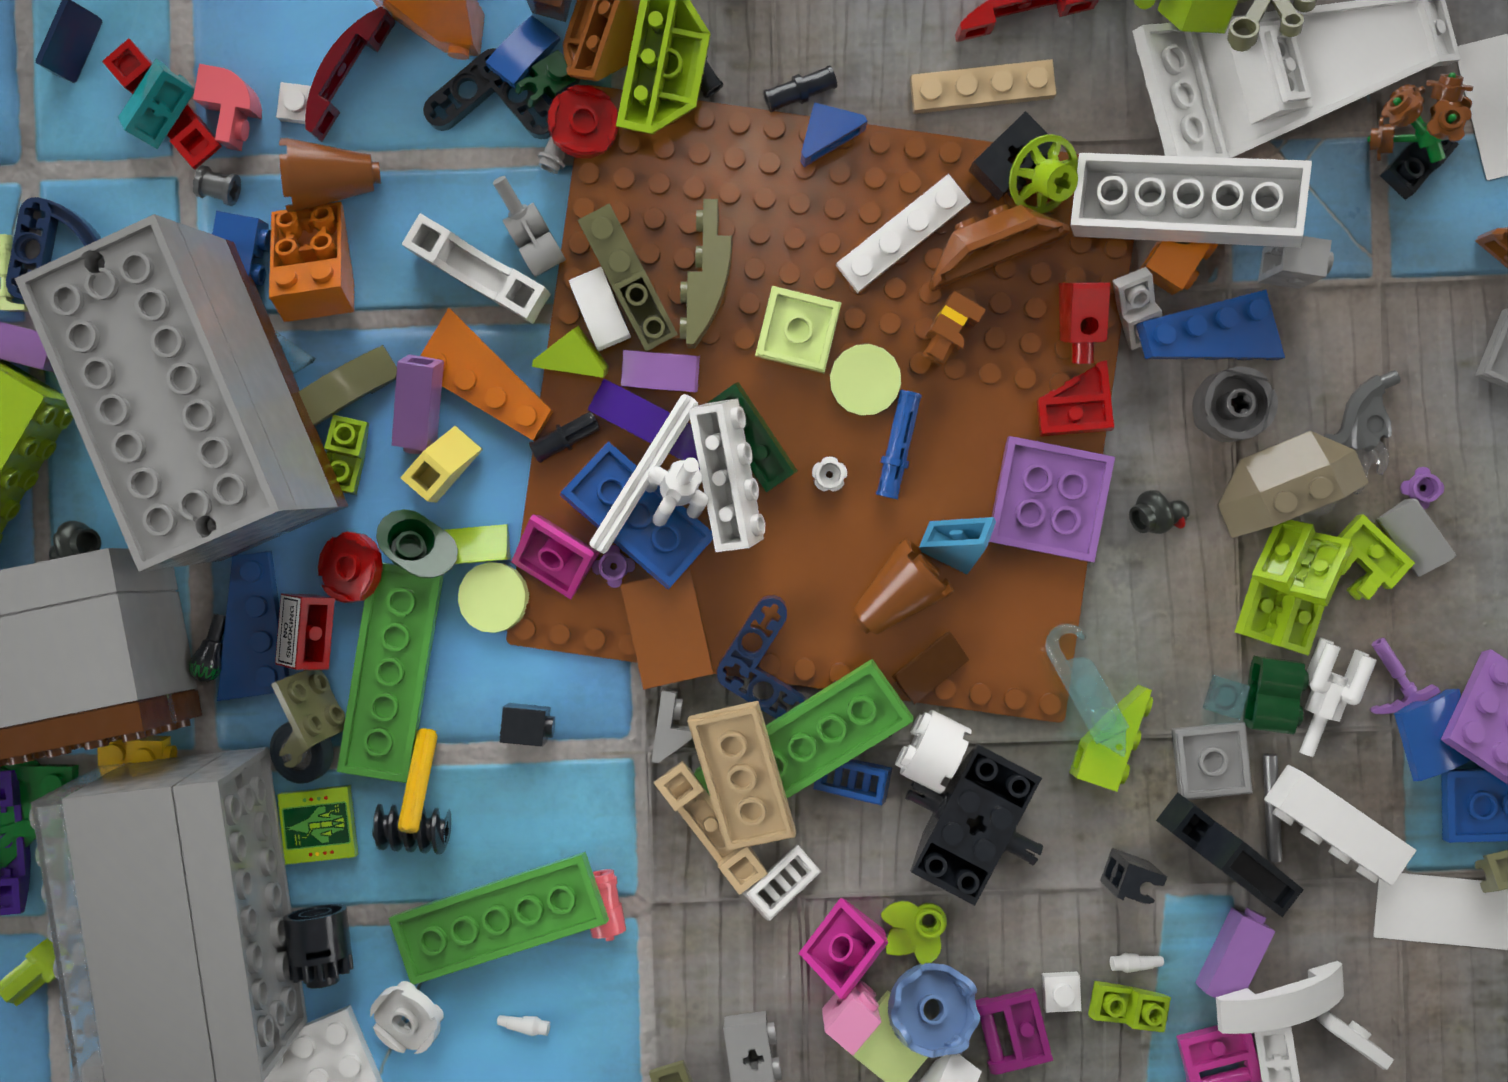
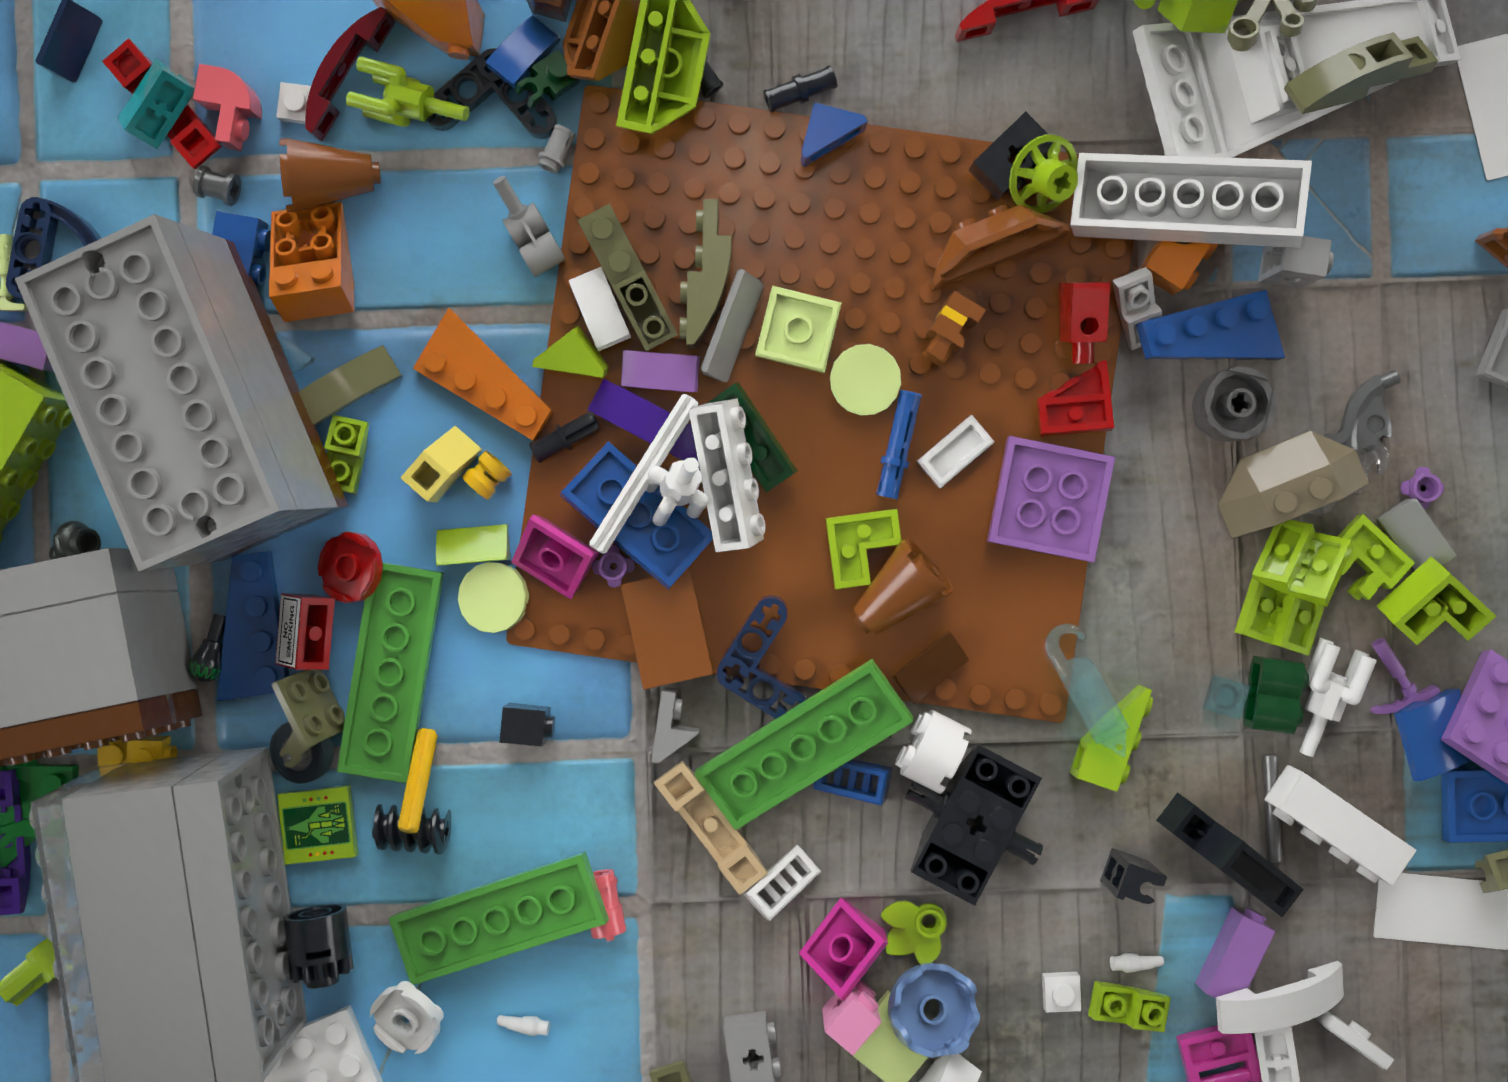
(402, 97): none -> lime plant
(416, 544): dark green piece -> none
(417, 403): medium lavender brick -> none
(476, 269): white arch -> none
(480, 480): none -> yellow wheel
(583, 121): red tile -> none
(732, 326): none -> light grey slope
(742, 776): tan tile -> none
(822, 481): white plate -> none
(850, 538): none -> lime plate
(903, 233): white plate -> none
(955, 451): none -> white tile
(958, 541): dark azure slope -> none
(982, 86): tan plate -> none
(1024, 1029): magenta plate -> none
(1156, 514): pearl dark grey animal -> none
(1212, 760): light grey tile -> none
(1356, 69): none -> olive slope
(1405, 108): dark orange plant -> none
(1413, 167): black slope -> none
(1431, 598): none -> lime brick

